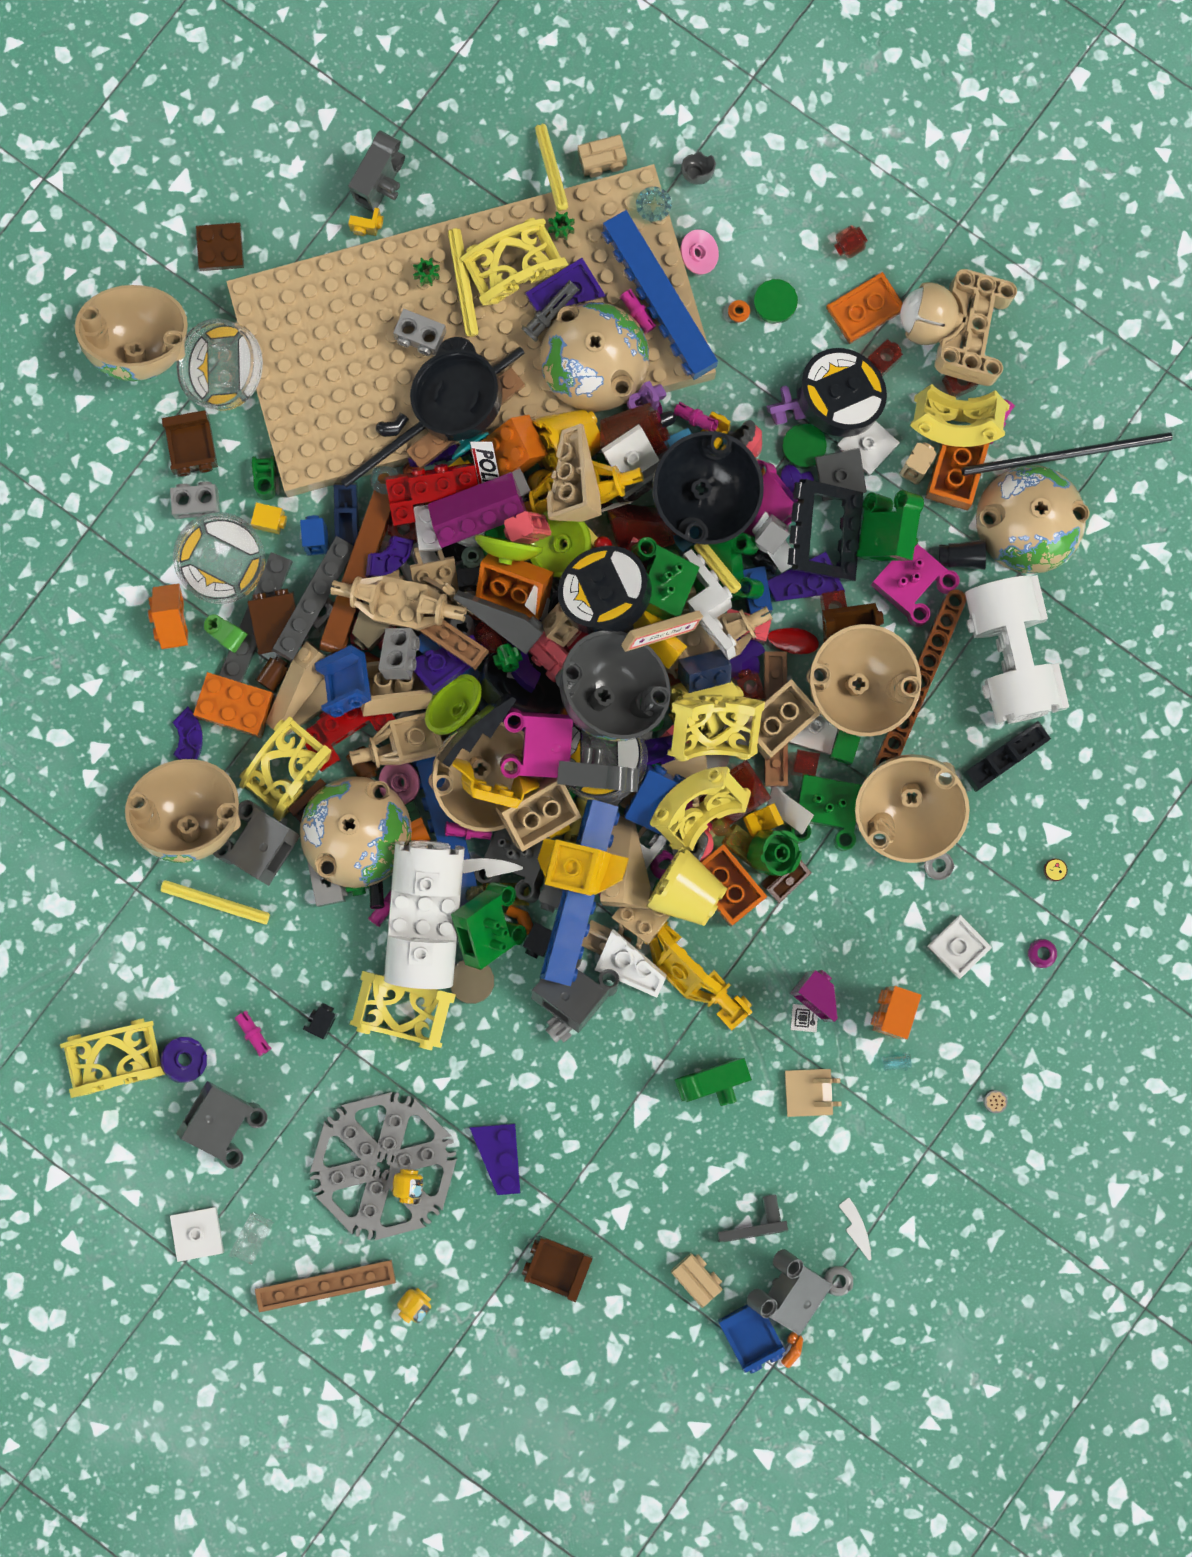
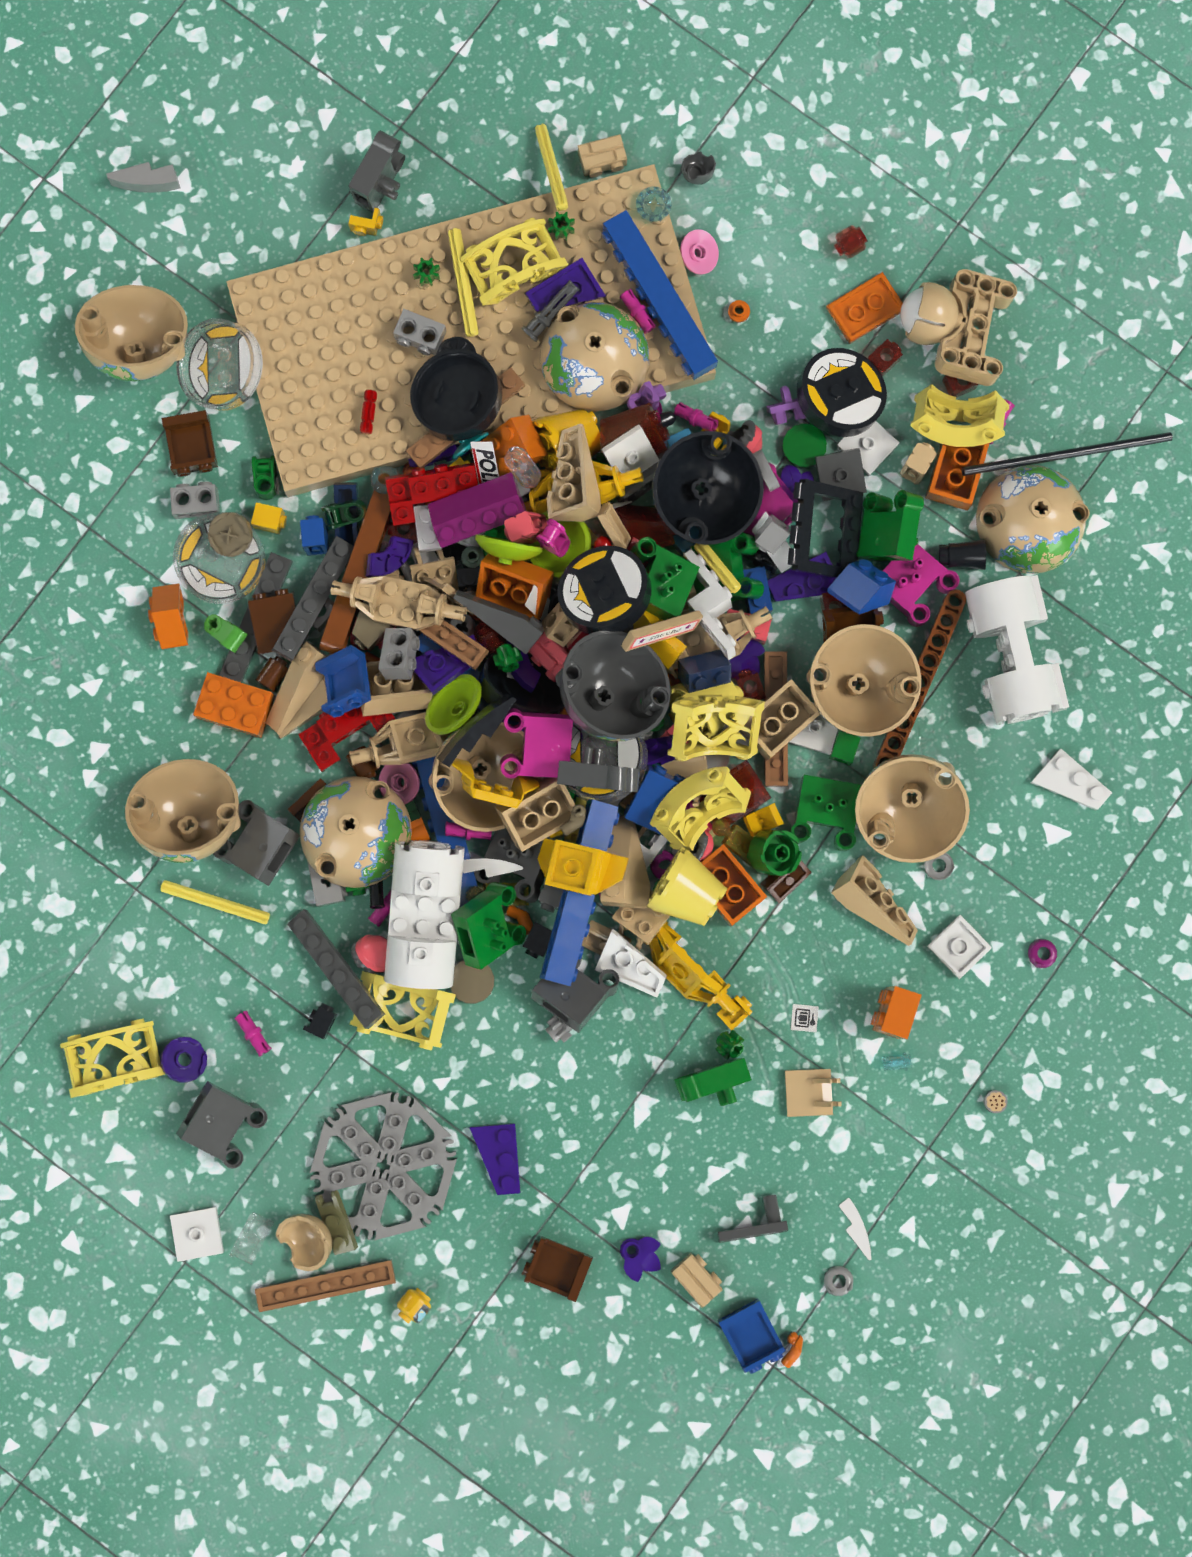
(145, 179): none -> light grey slope
(189, 734): dark purple tile -> none
(219, 246): reddish brown plate -> none
(230, 534): none -> dark tan tile
(307, 1239): none -> tan cylinder
(311, 763): light yellow fence -> none
(336, 969): none -> dark grey plate
(337, 1221): none -> olive hinge
(339, 513): none -> dark green piece
(368, 411): none -> red axle
(370, 953): none -> coral hair
(392, 428): black arm -> none
(407, 1185): yellow head -> none
(416, 429): black piece -> none
(524, 468): none -> clear plate
(554, 538): none -> dark pink piece
(576, 820): none -> dark tan arm
(613, 526): none -> tan tile
(642, 1259): none -> dark purple plate
(729, 1044): none -> green gear
(767, 473): none -> light grey beam
(775, 301): green tile -> none
(790, 810): white sticker -> none
(793, 1294): piece -> none
(794, 640): red arm -> none
(805, 763): clear red brick -> none
(817, 994): magenta slope -> none
(862, 587): none -> blue slope
(867, 897): none -> tan wedge
(1006, 756): black slope -> none
(1055, 870): light yellow tile -> none
(1068, 778): none -> white wing

